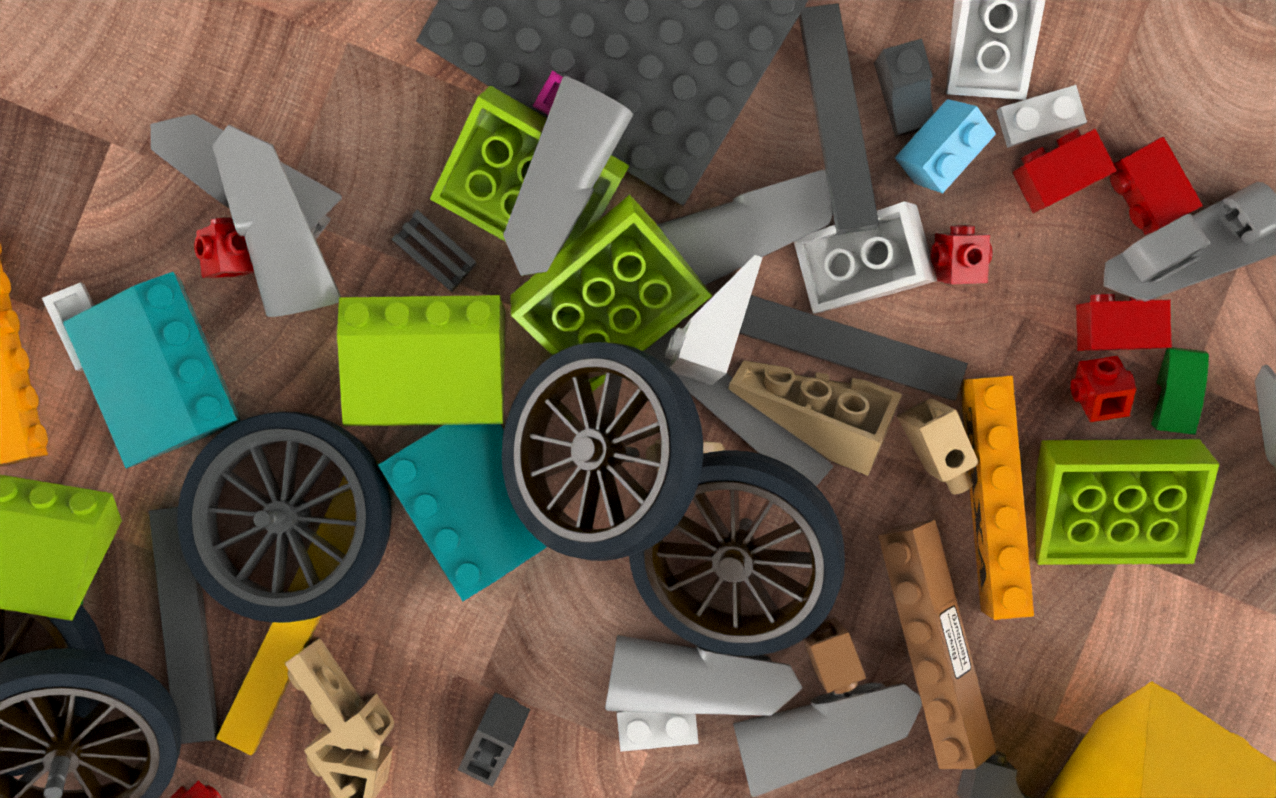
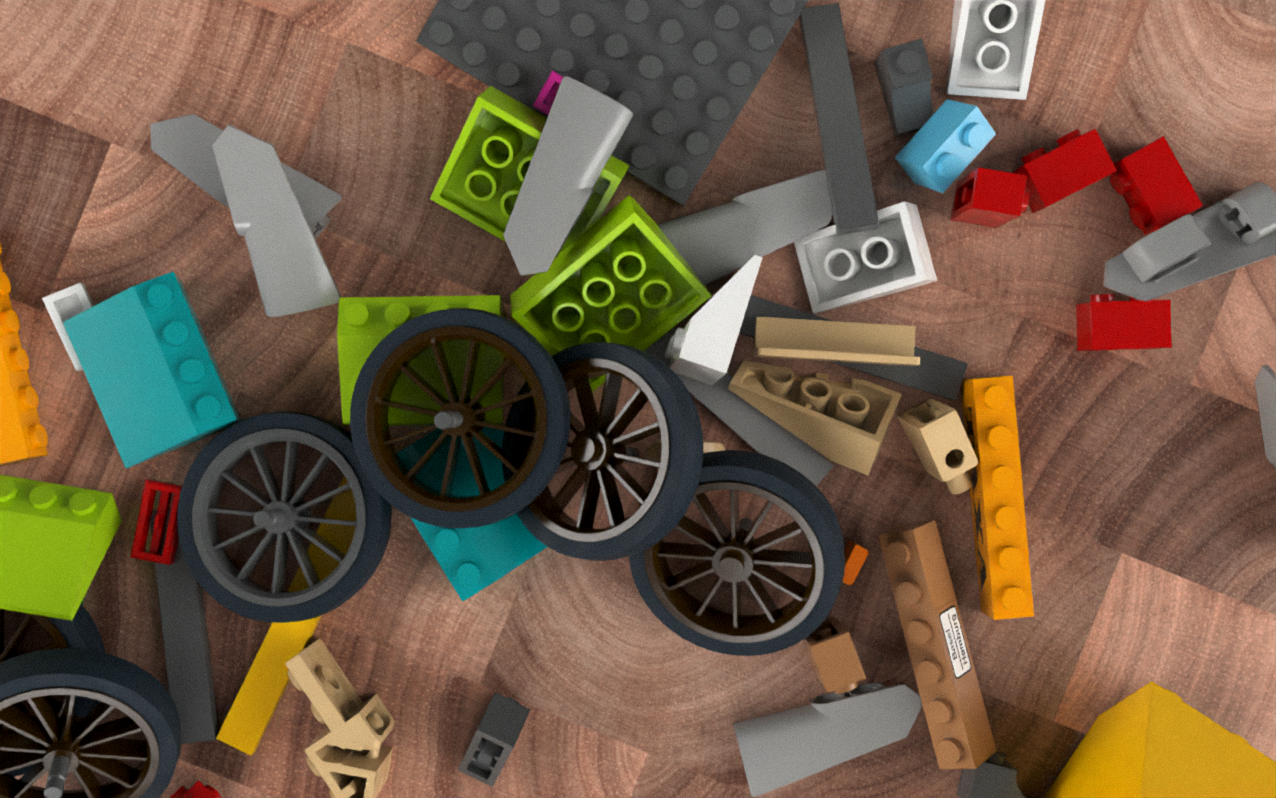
(144, 518): none -> red tile
(222, 250): red brick -> none
(409, 228): dark grey tile -> none
(459, 418): none -> wheel
(655, 730): white plate -> none
(695, 680): light grey panel -> none
(835, 341): none -> tan panel
(854, 558): none -> orange tile
(961, 256): red brick -> none
(990, 197): none -> red brick
(1041, 116): white plate -> none
(1104, 388): red brick -> none
(1122, 501): lime slope -> none
(1183, 390): green slope -> none

